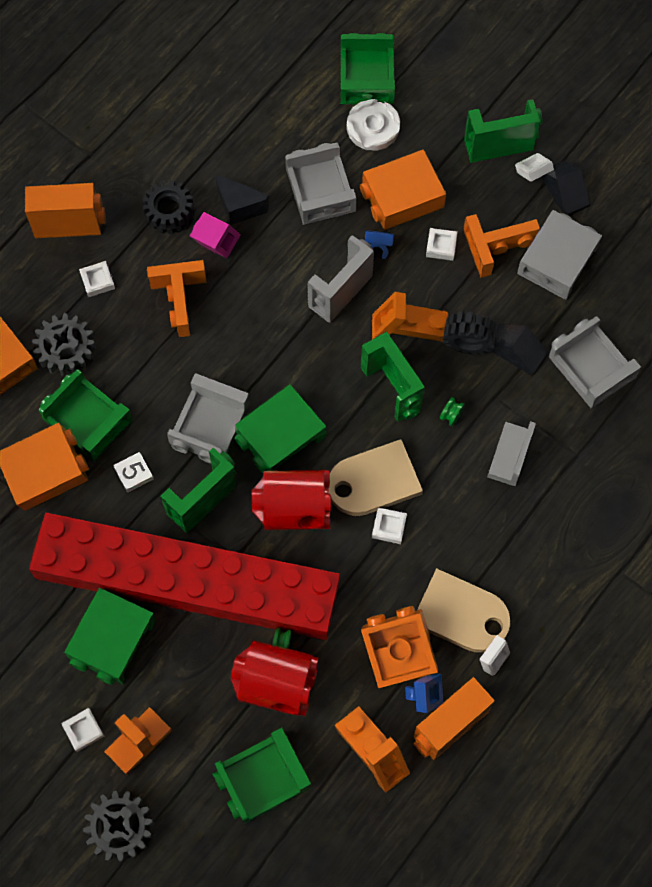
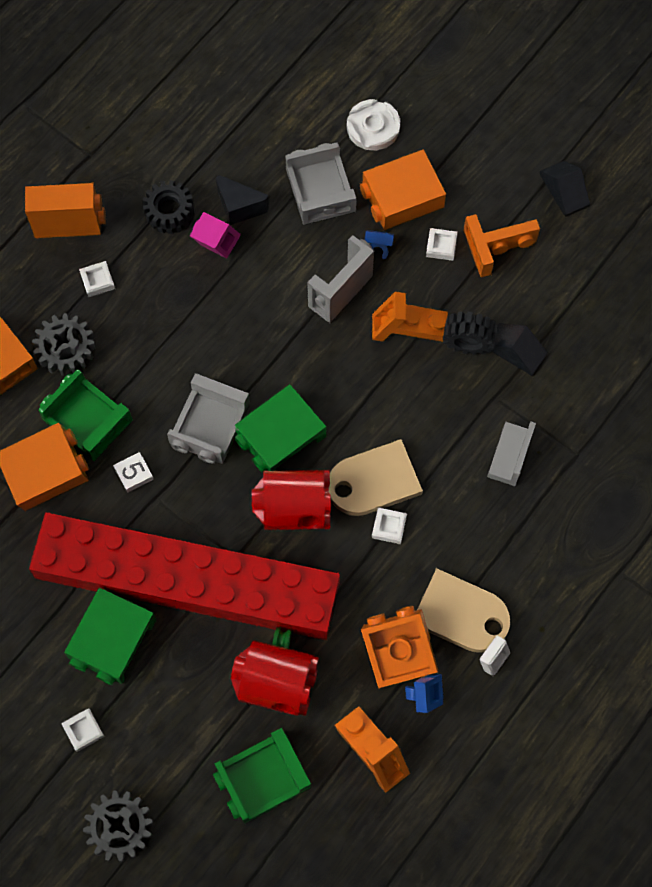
(137, 739): orange bracket -> none
(174, 278): orange bracket -> none
(204, 496): green panel -> none
(367, 68): green panel -> none
(385, 355): green panel -> none
(452, 411): green bush -> none
(452, 719): orange brick -> none
(502, 136): green panel -> none
(534, 167): white tile -> none
(559, 254): light grey panel -> none
(592, 362): light grey panel -> none

